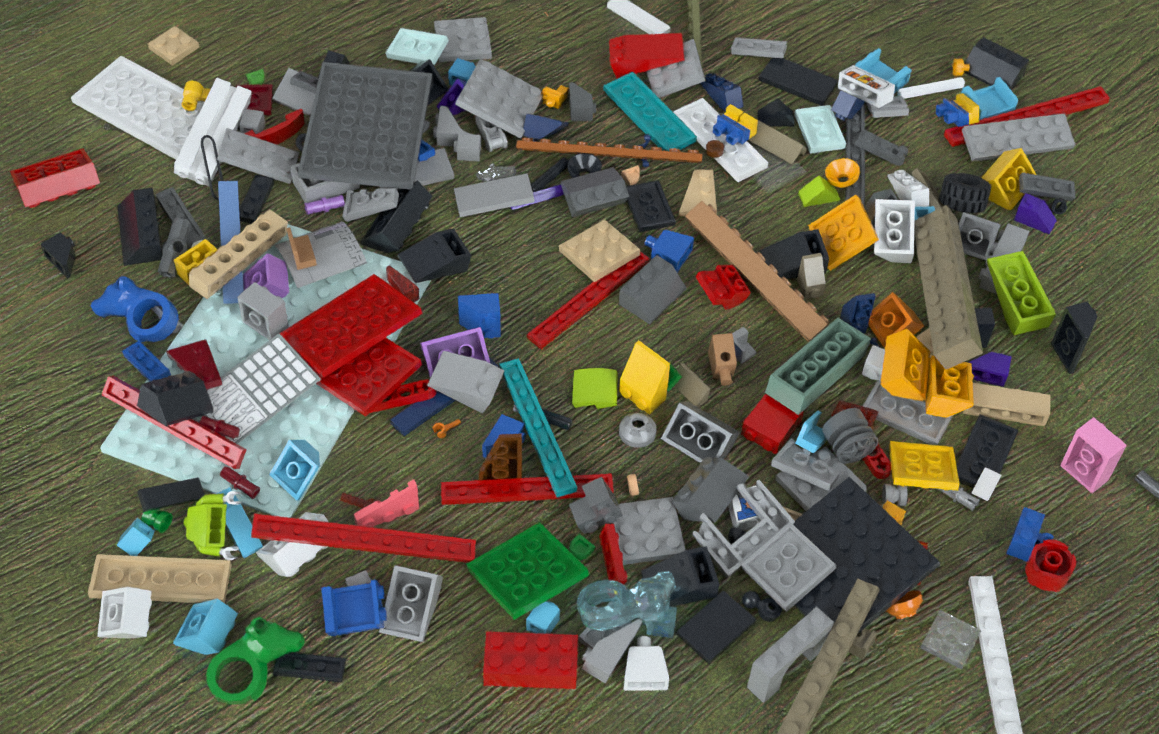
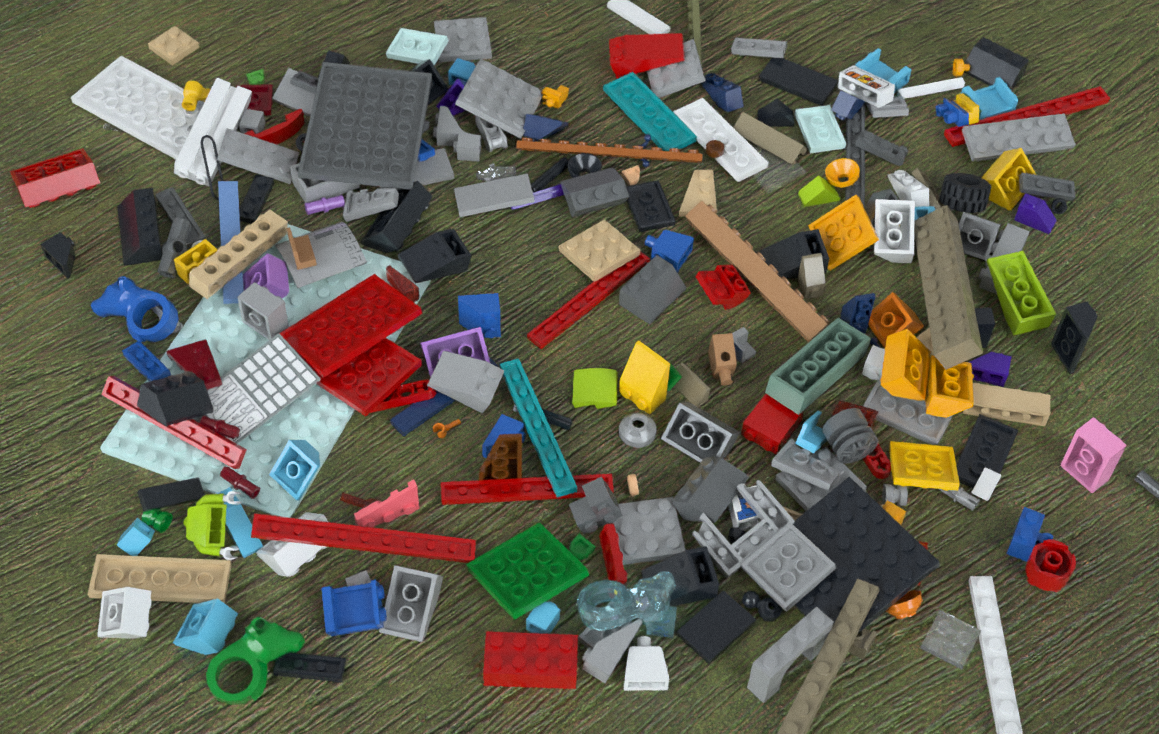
(580, 103): dark grey slope -> none
(735, 125): blue hips -> none

